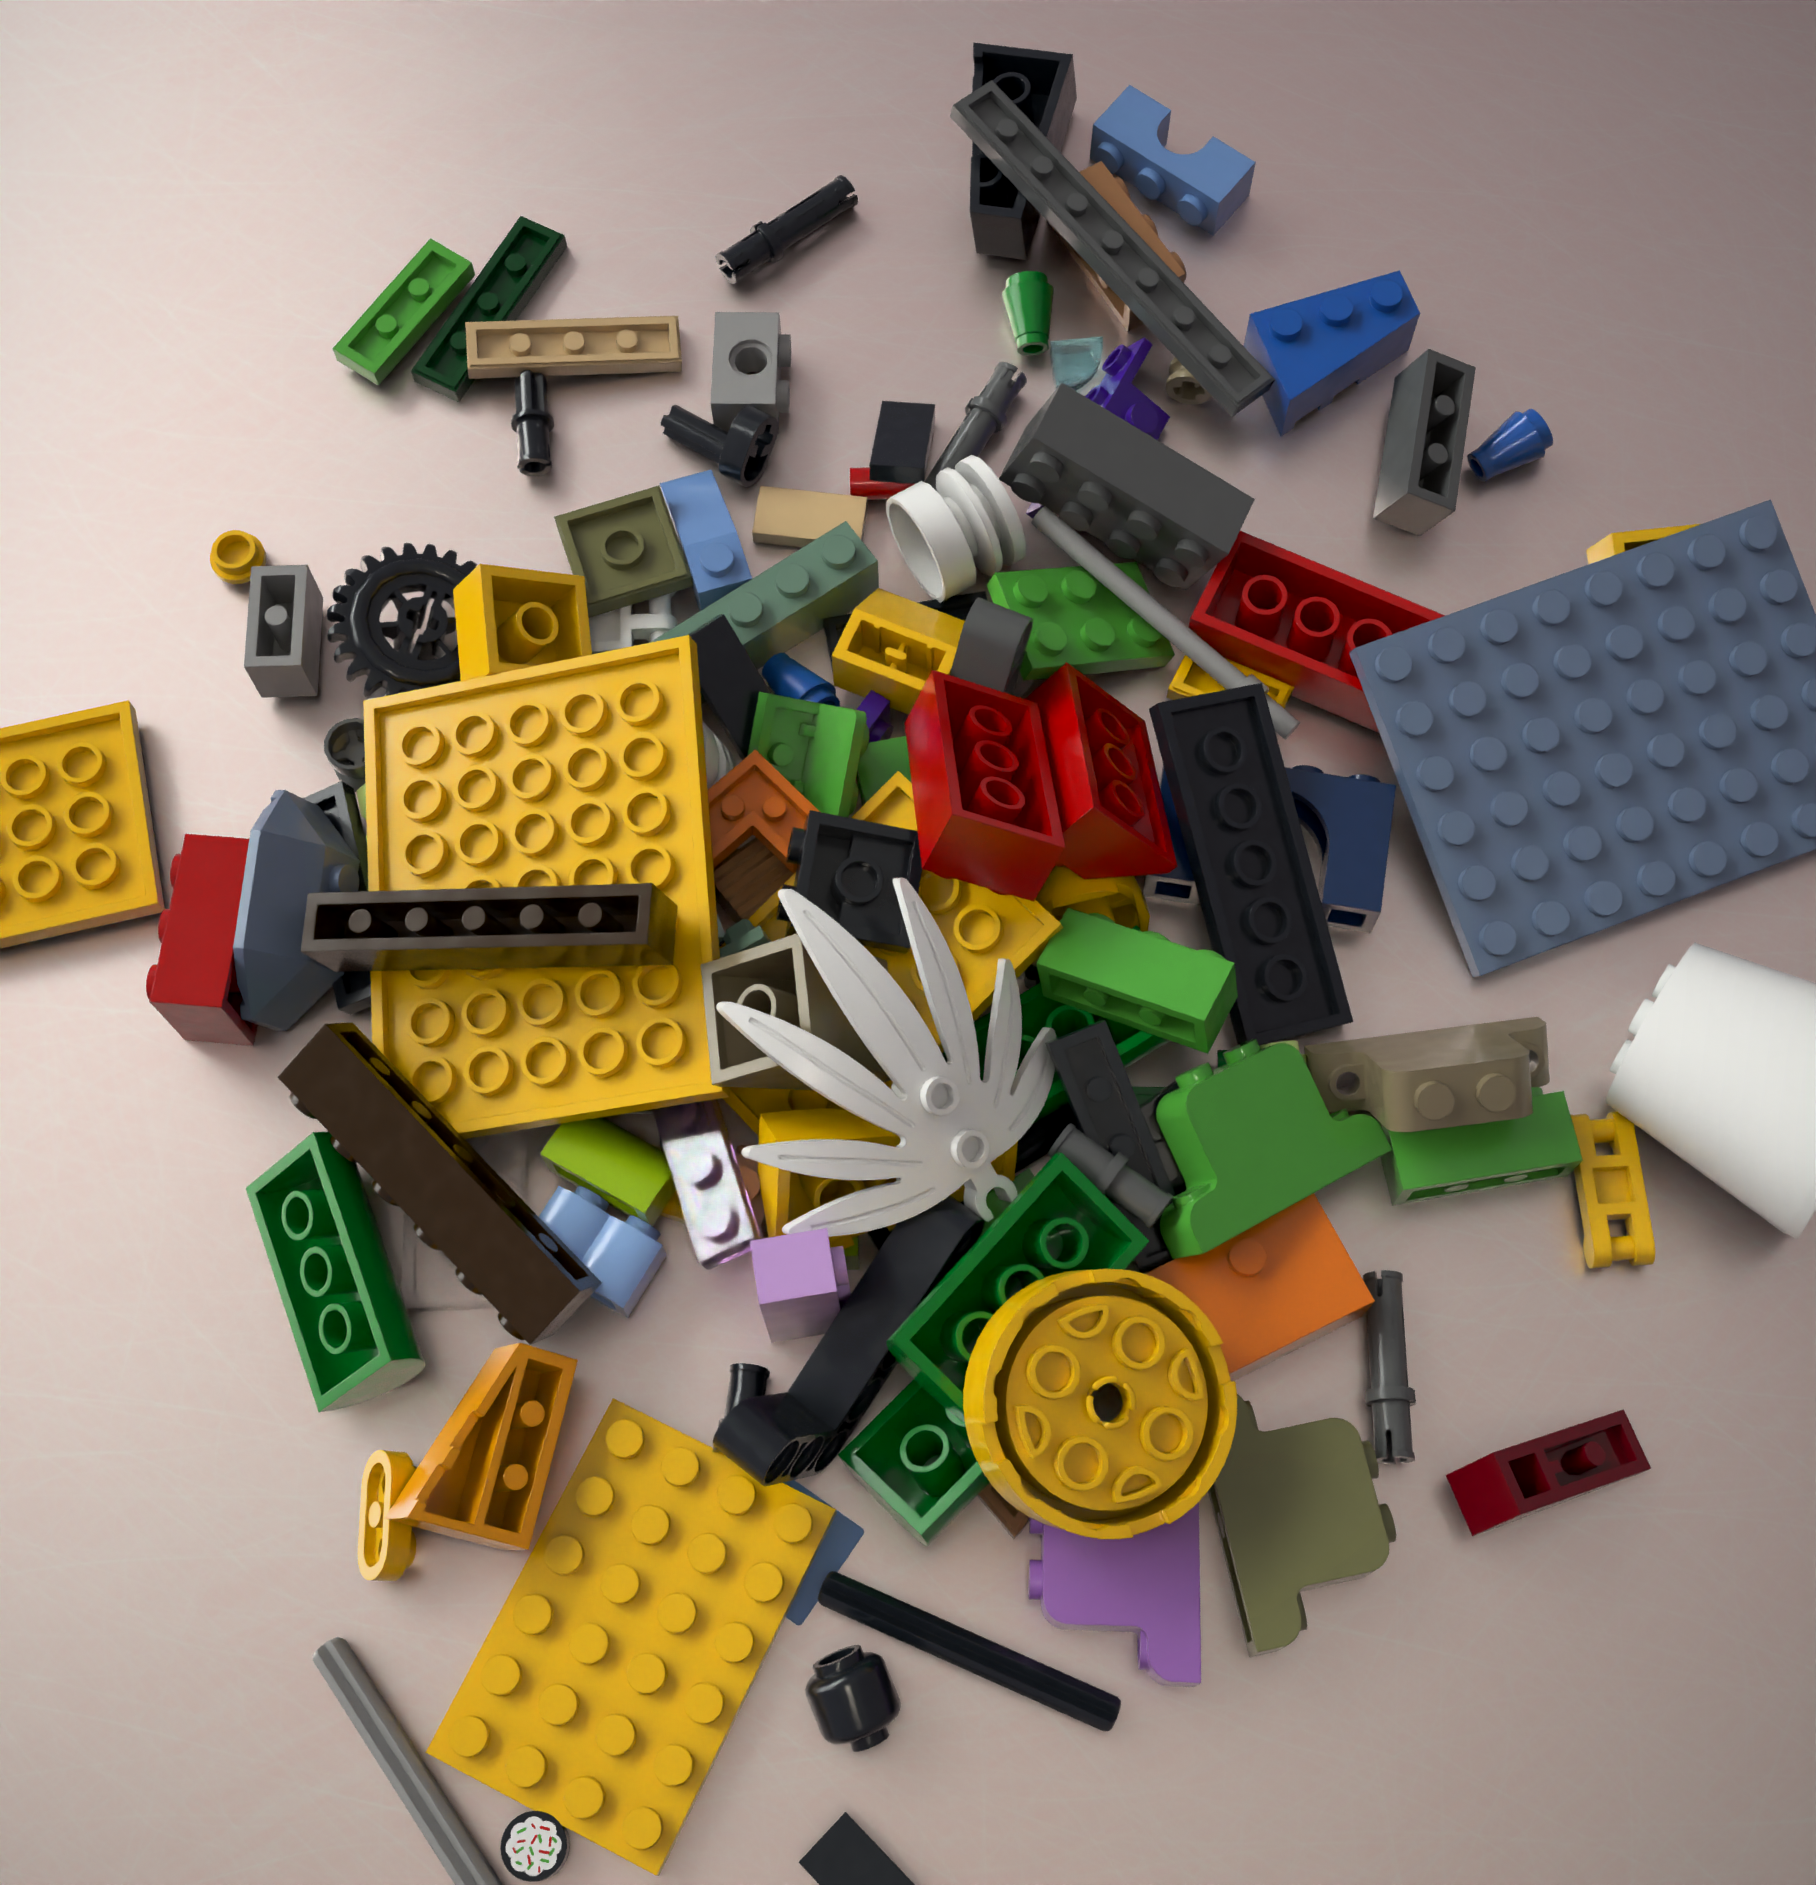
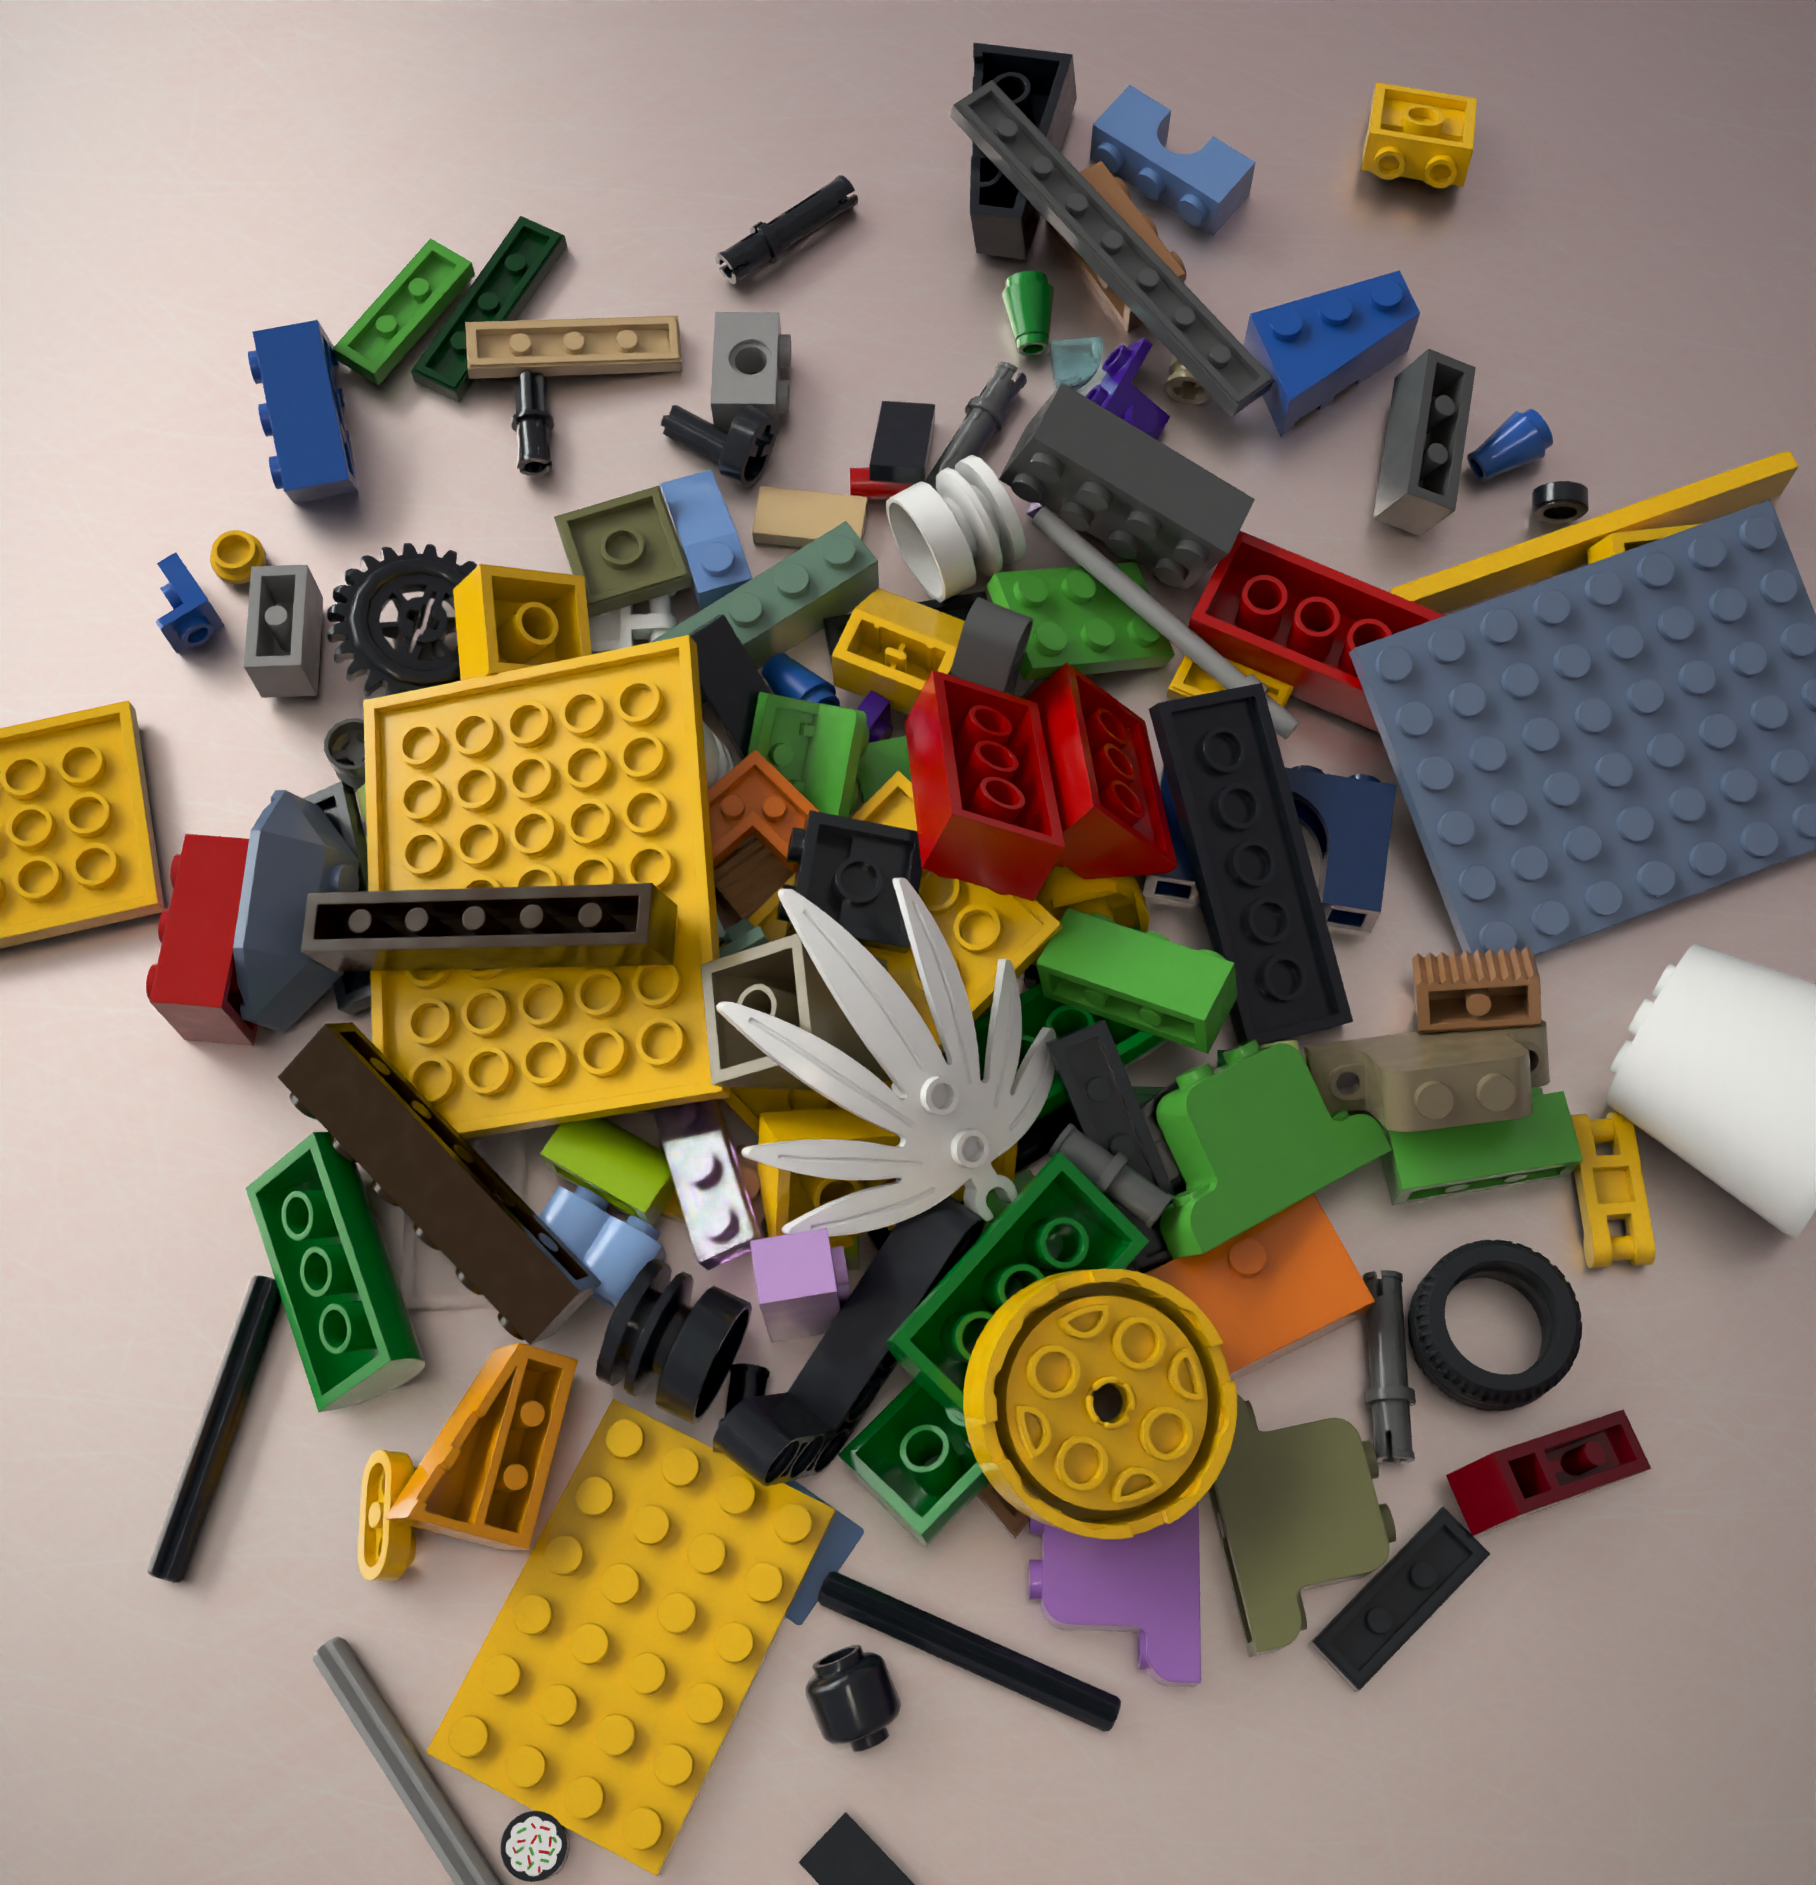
(193, 615): none -> blue bracket
(215, 1431): none -> black axle
(303, 412): none -> blue wedge
(665, 1337): none -> black wheel
(1399, 1599): none -> black tile
(1419, 135): none -> yellow plate
(1476, 991): none -> medium nougat brick
(1543, 1288): none -> black tyre
(1560, 501): none -> black tile
(1568, 546): none -> yellow tile

